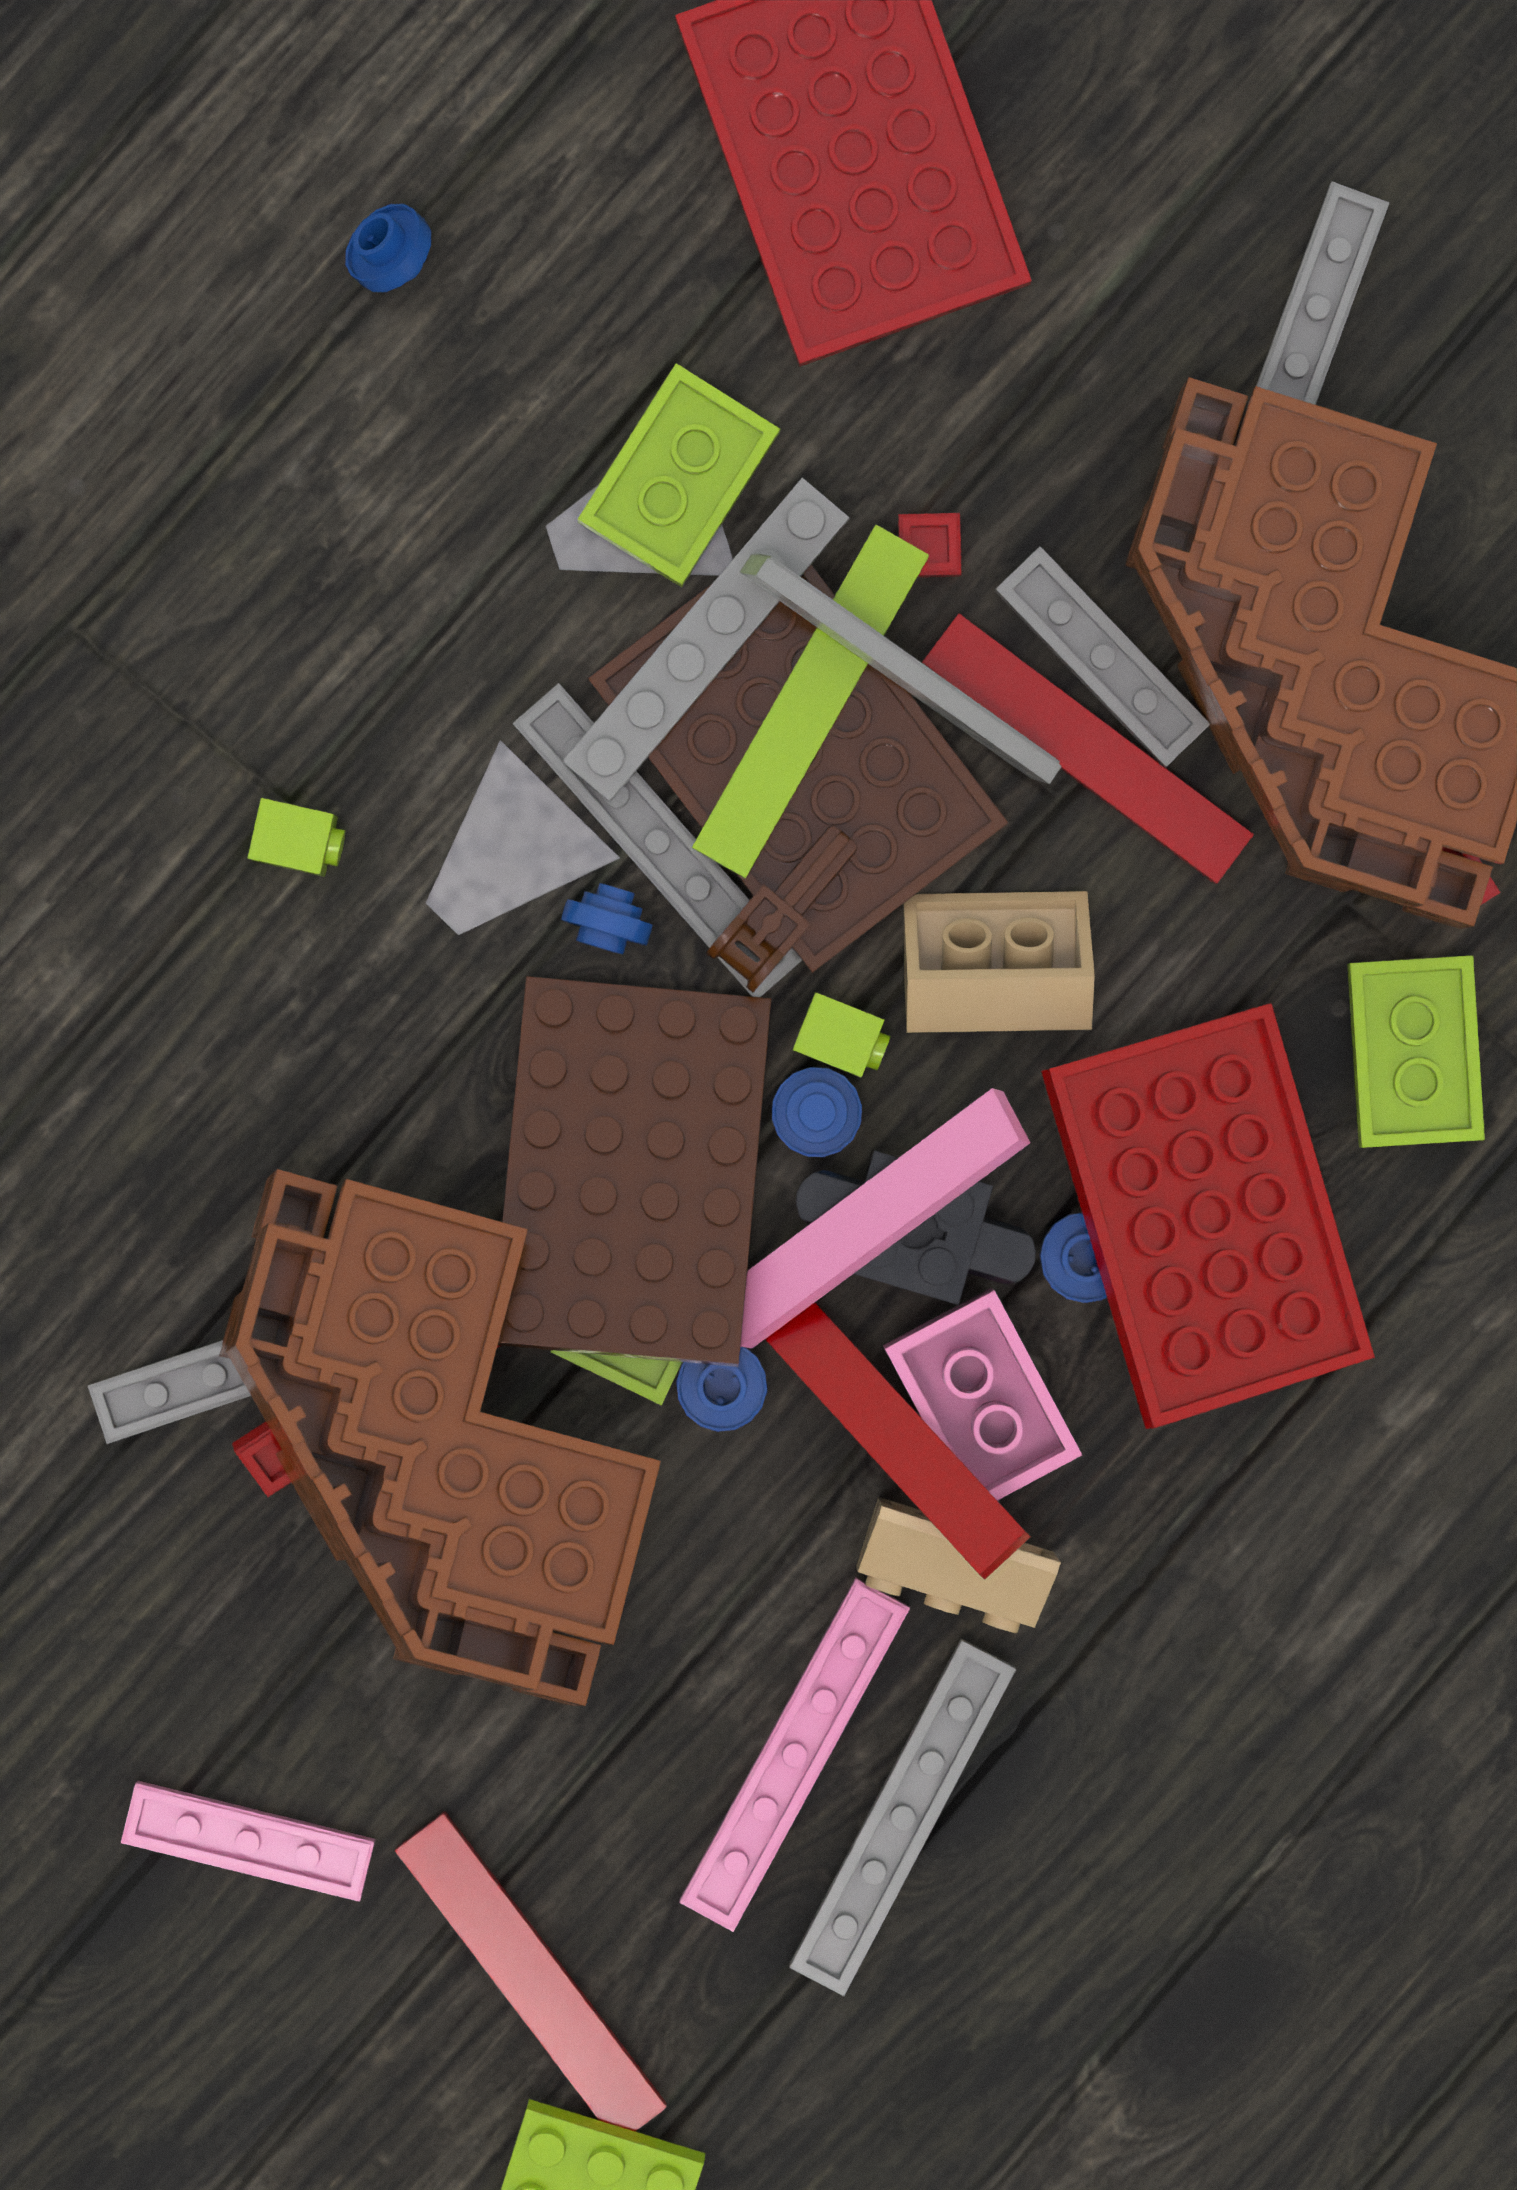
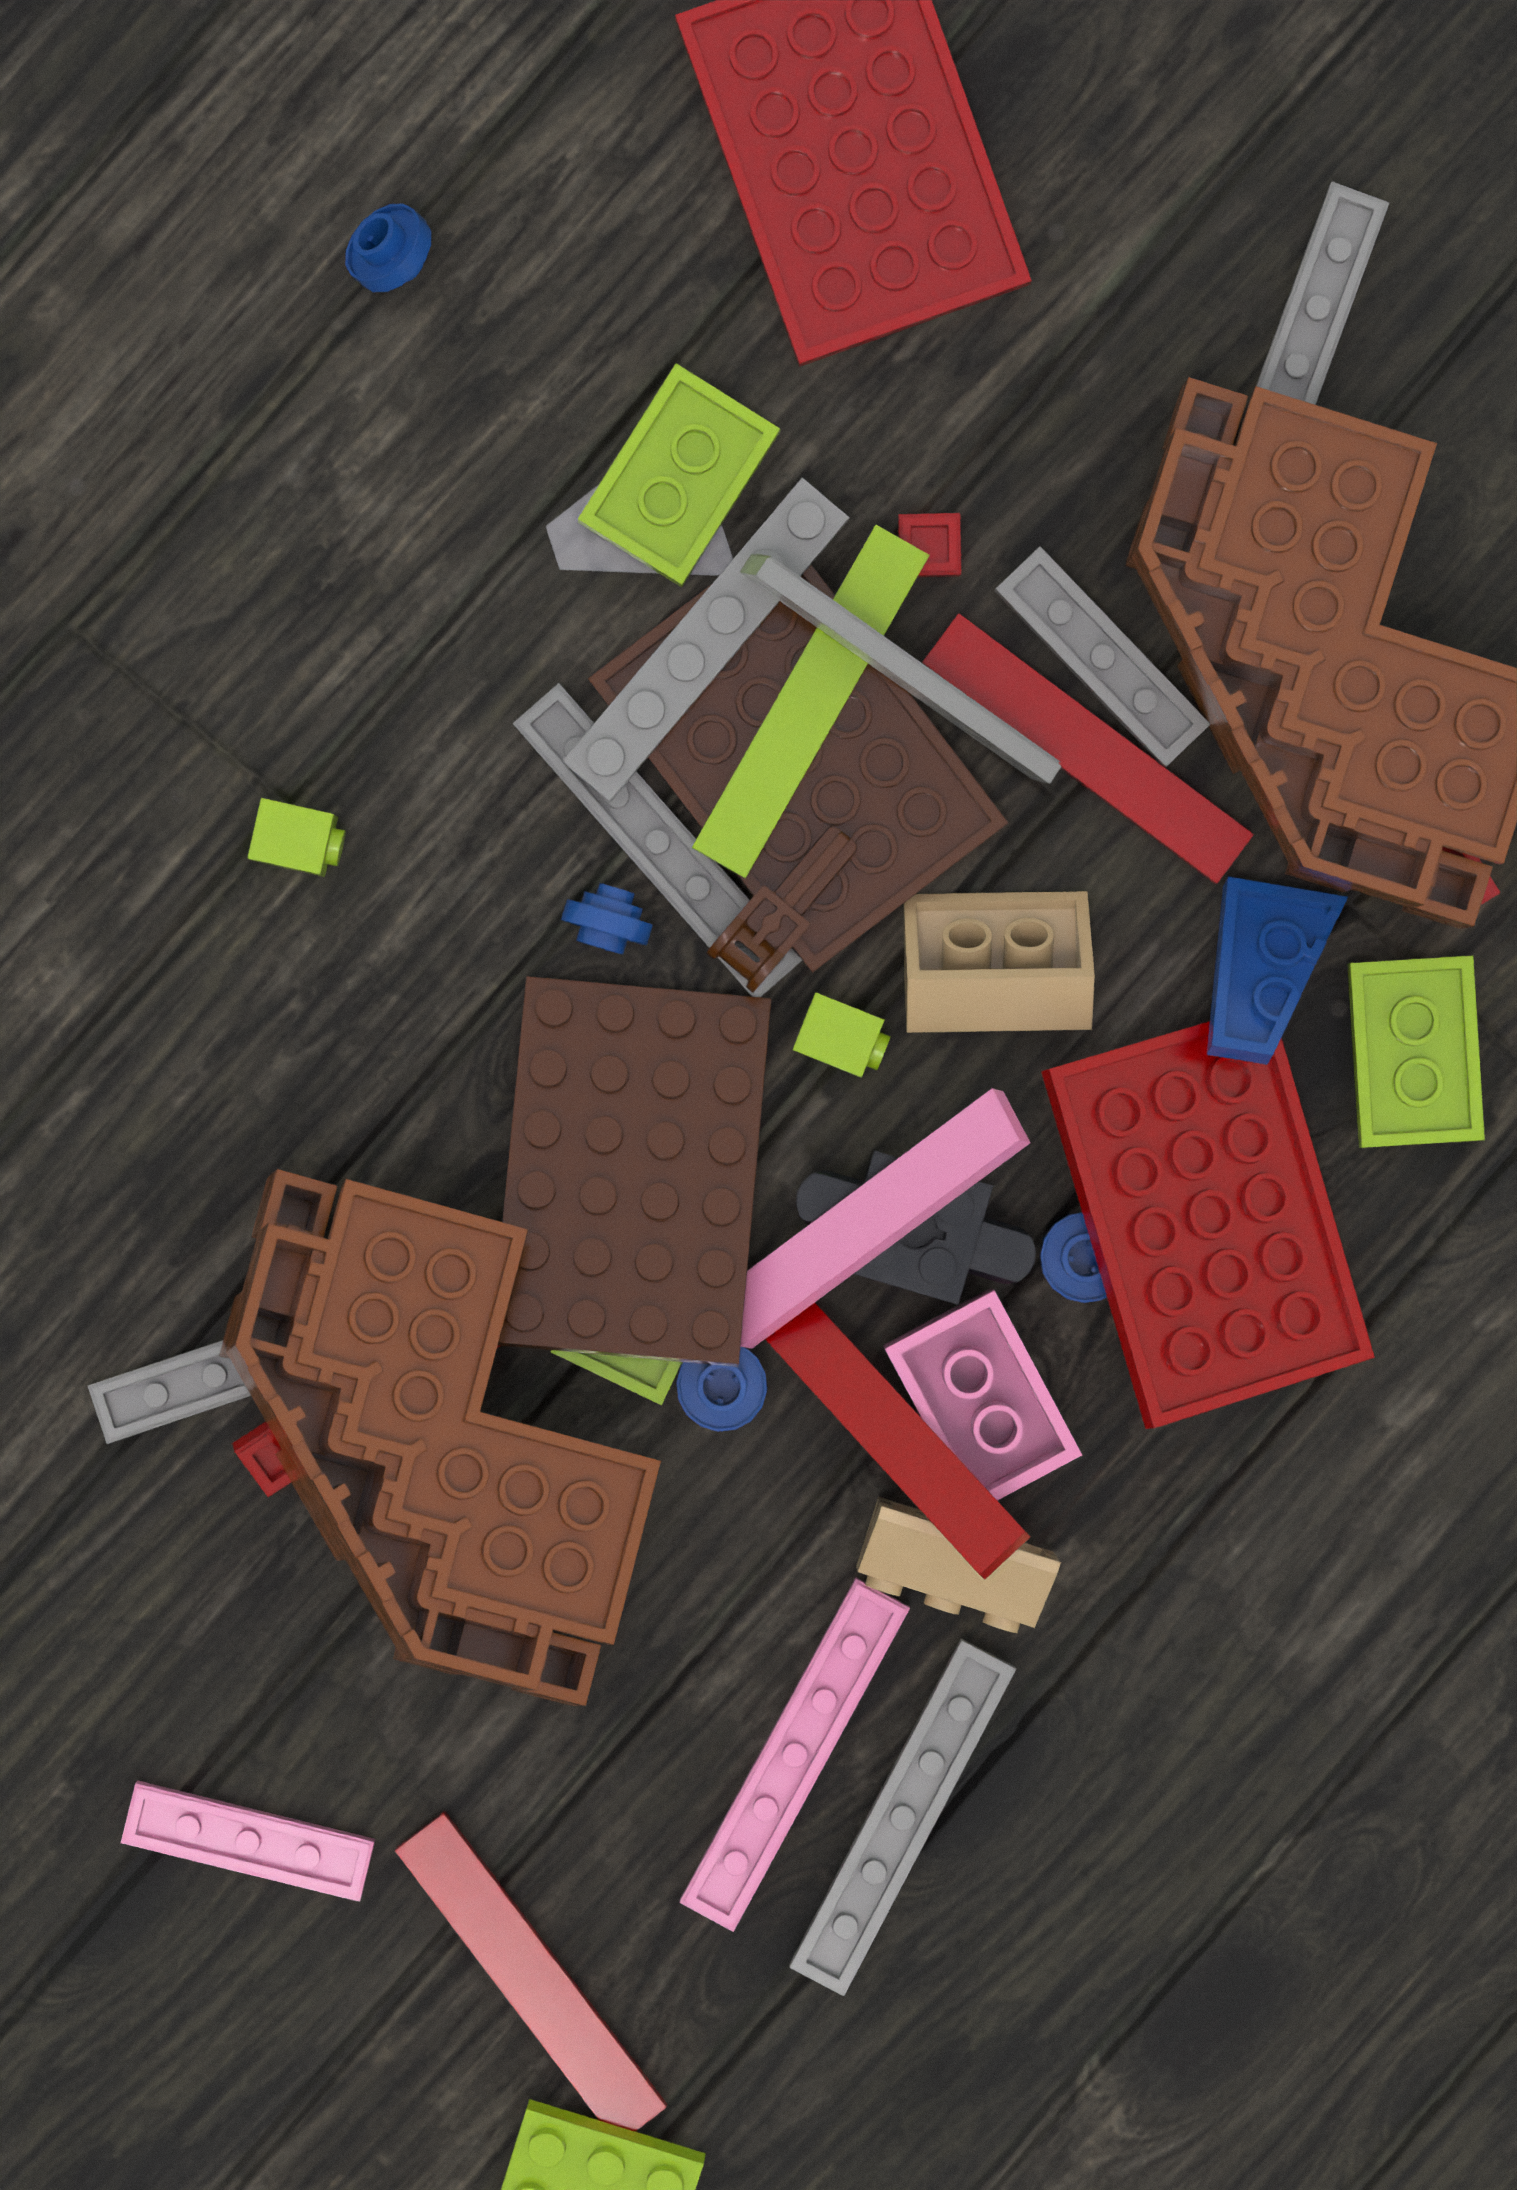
(512, 847): flat silver sticker -> none
(816, 1112): blue plate -> none
(1263, 962): none -> blue wing

